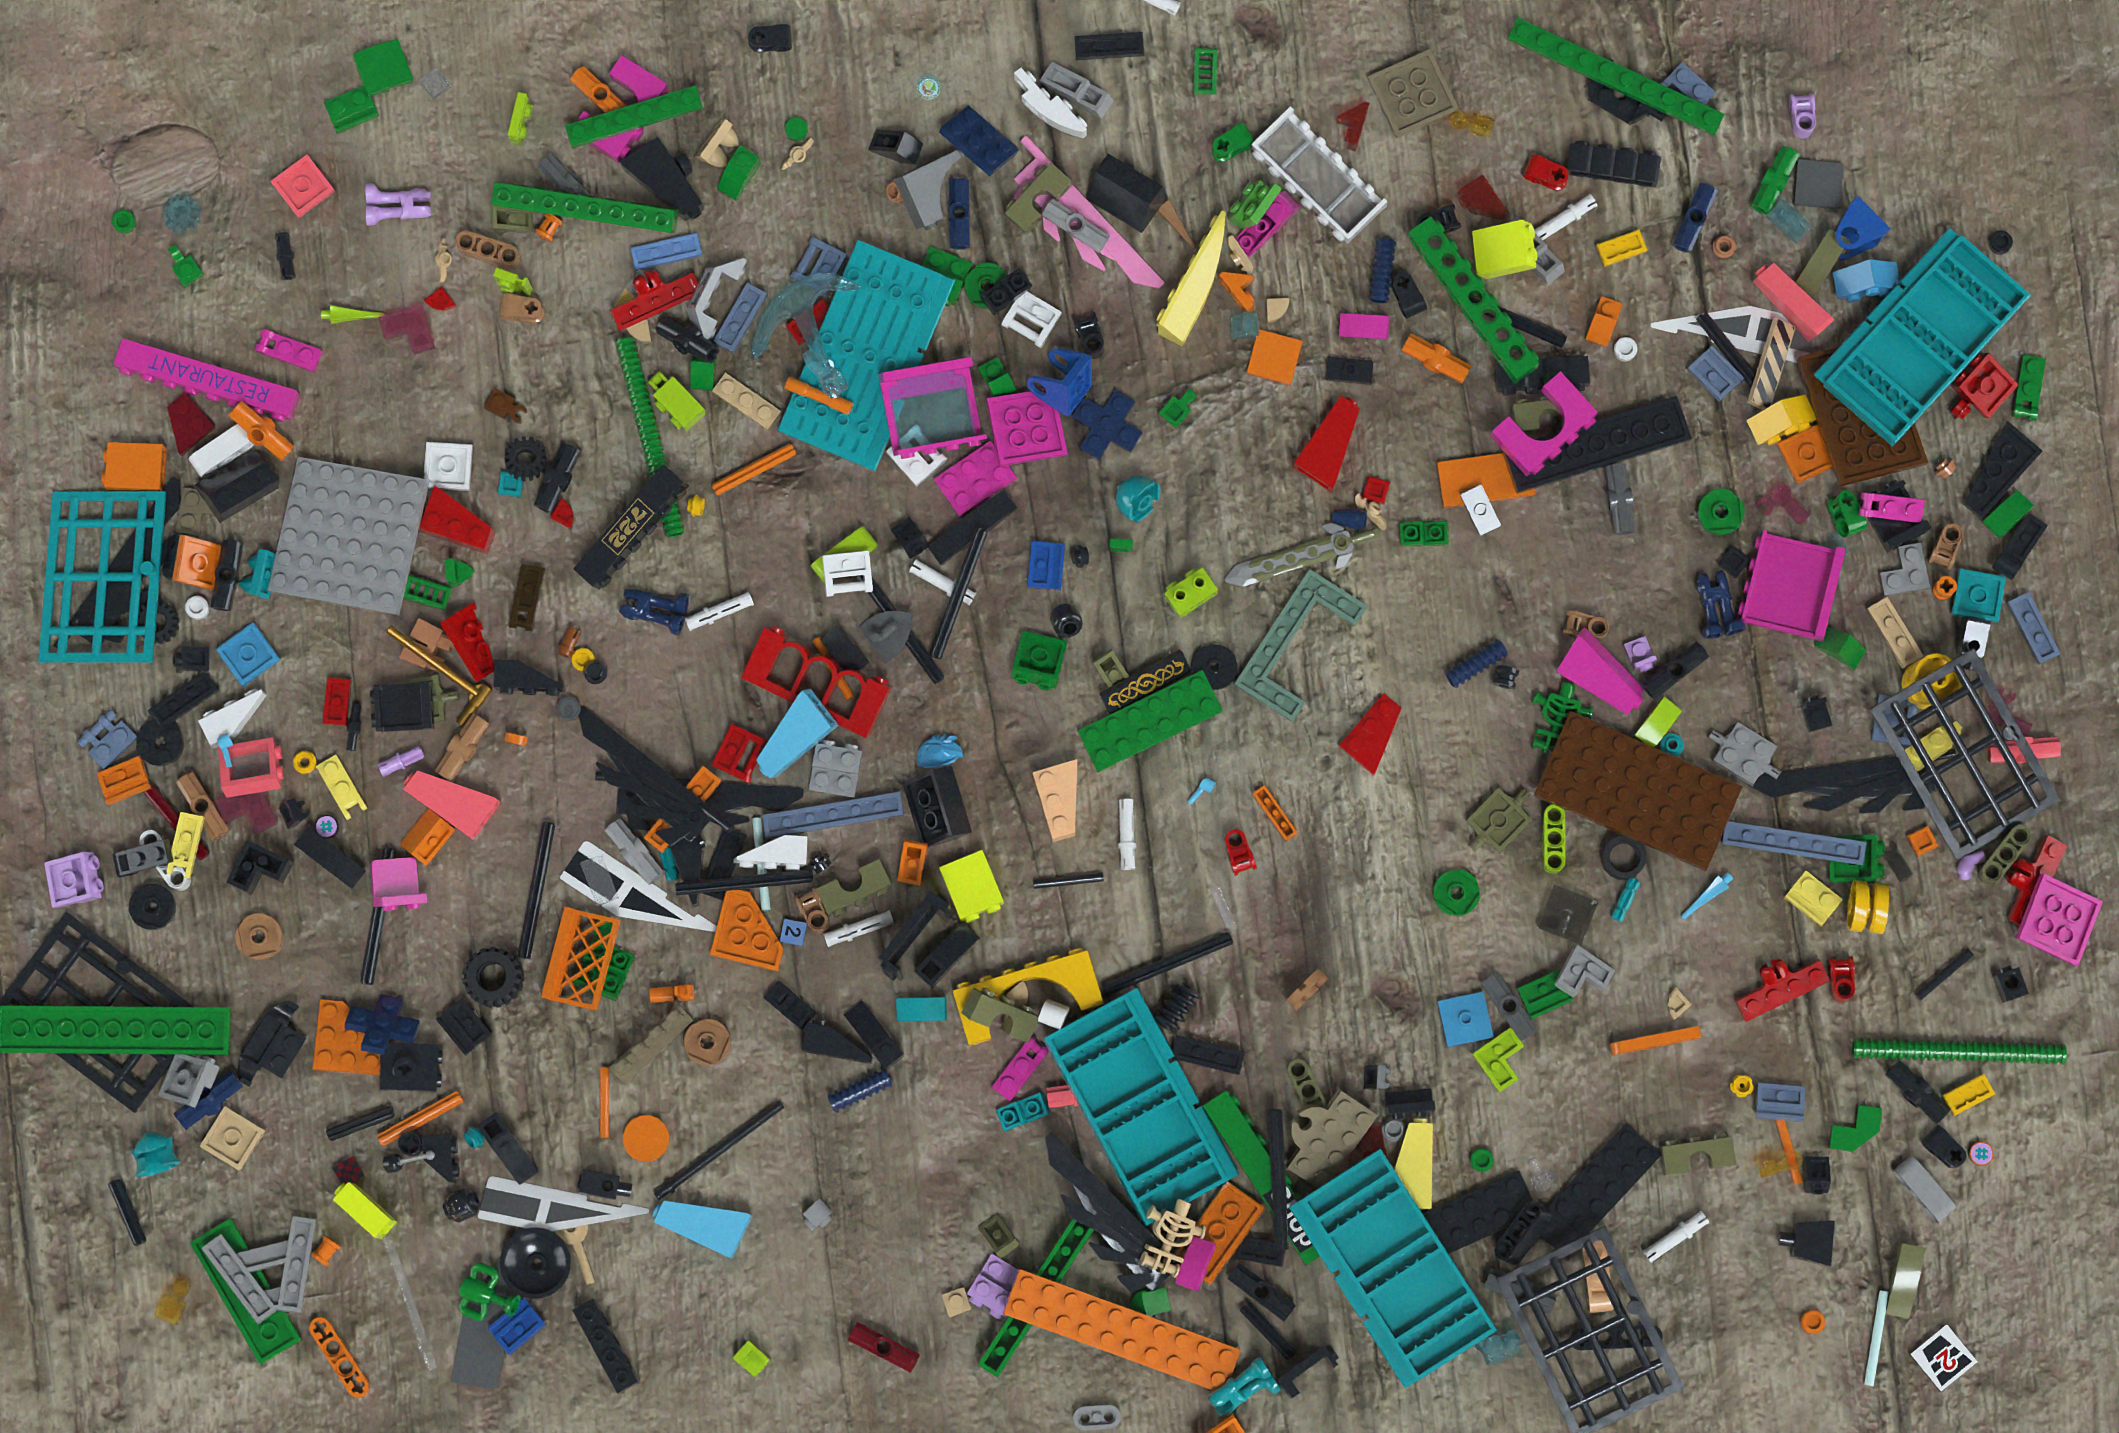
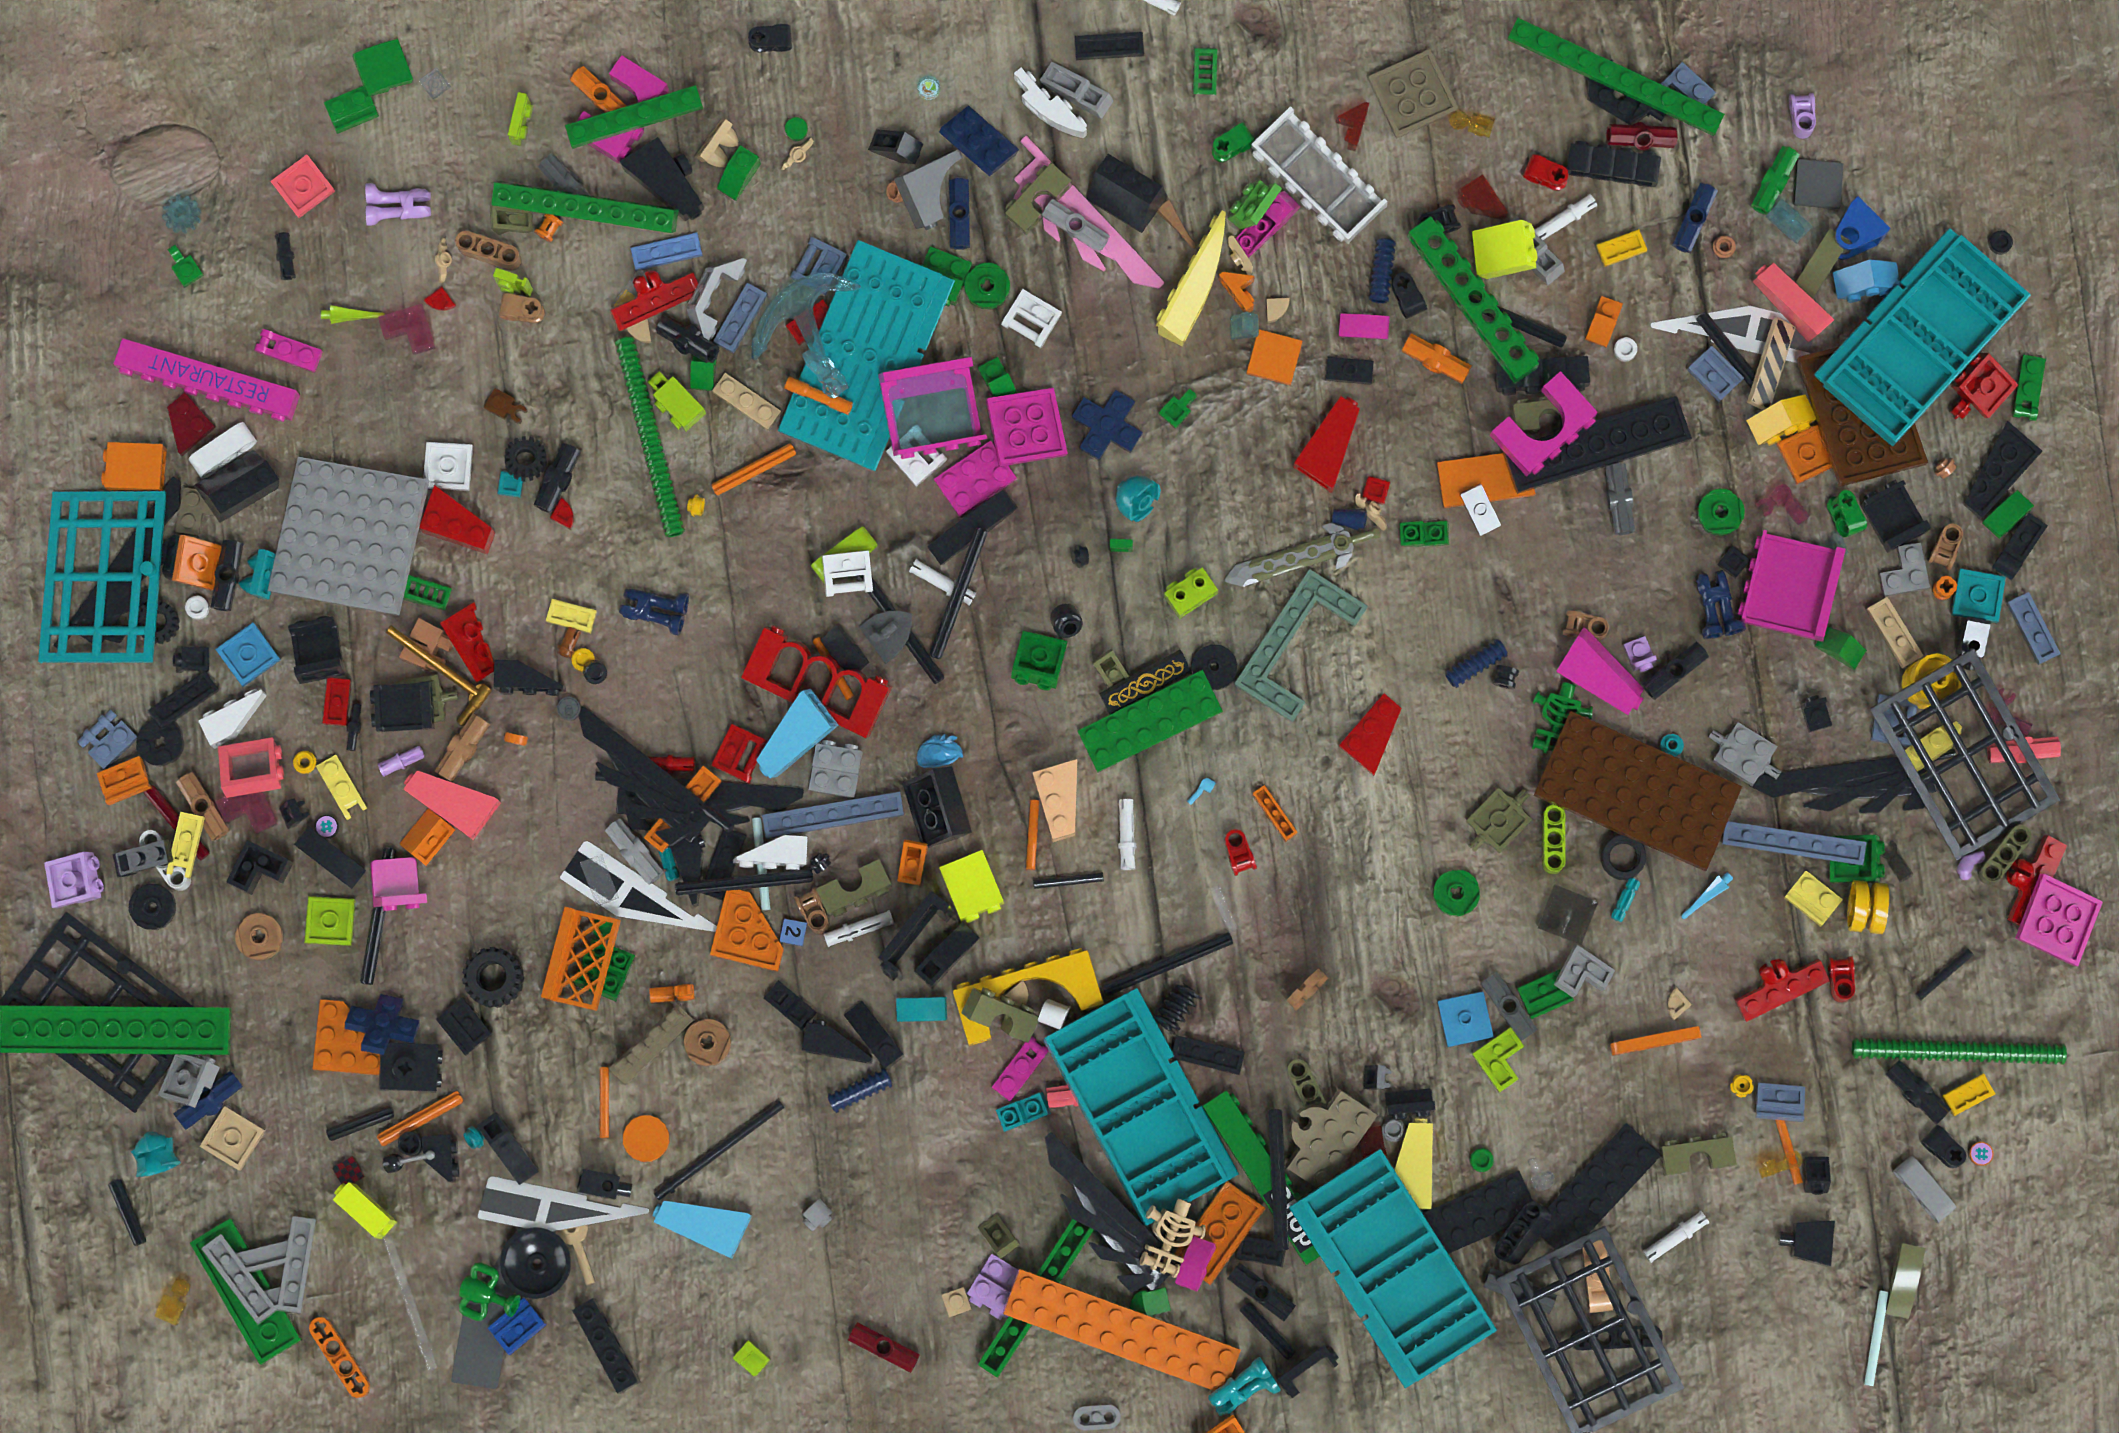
(123, 221): green tile -> none
(225, 742): medium azure hand -> none
(261, 430): orange piece -> none
(270, 1044): black plate -> none
(316, 649): none -> black panel
(325, 1250): orange bush -> none
(330, 921): none -> lime tile
(457, 572): green tile -> none
(461, 1205): black head -> none
(527, 597): dark brown plate -> none
(536, 890): black axle -> none
(571, 615): none -> light yellow plate
(631, 527): black brick -> none
(674, 763): none -> red pin
(718, 611): white pin -> none
(910, 537): black bracket -> none
(1006, 292): black slope -> none
(1032, 835): none -> orange bar
(1046, 565): blue plate -> none
(1066, 393): blue hose -> none
(1088, 332): black piece -> none
(1500, 1347): clear light blue hips -> none
(1654, 135): none -> dark red piece
(1658, 722): lime slope -> none
(1812, 1322): orange tile -> none
(1866, 1126): green tile -> none
(1892, 507): dark pink plate -> none
(1922, 841): orange tile -> none
(1943, 1358): tile -> none
(2010, 994): black brick -> none

